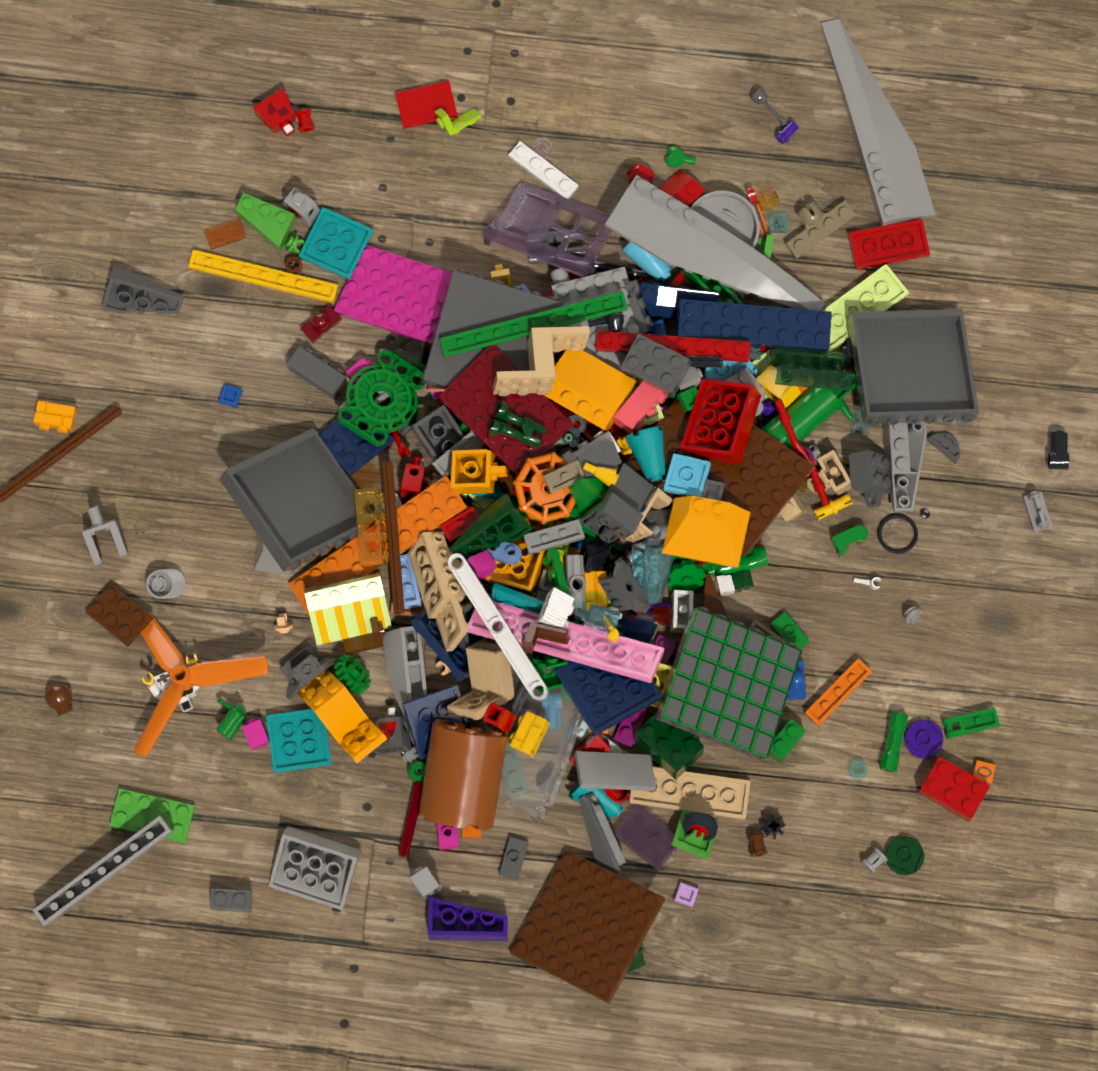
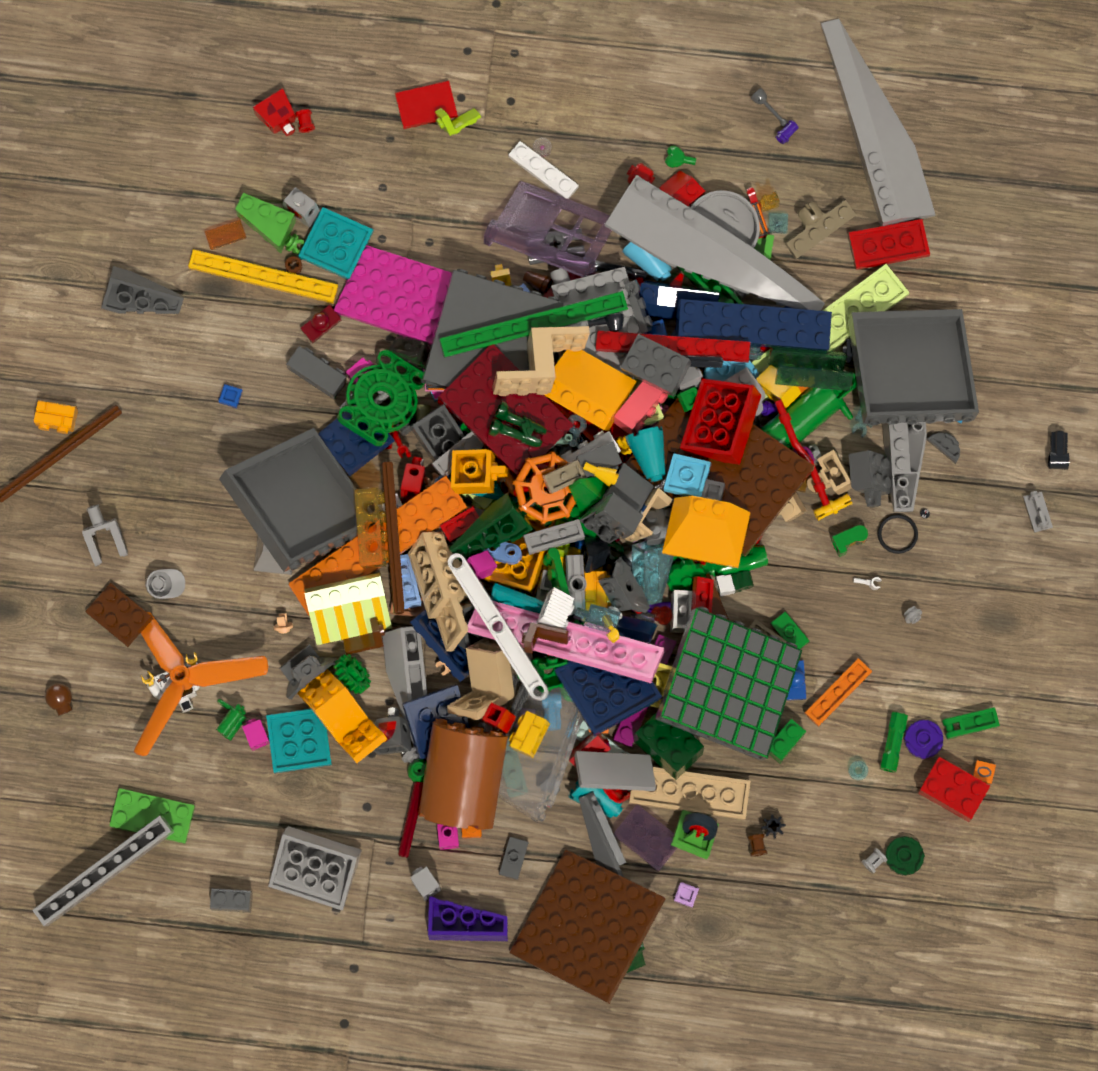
(538, 281): none -> reddish brown cone
(702, 593): none -> red plate

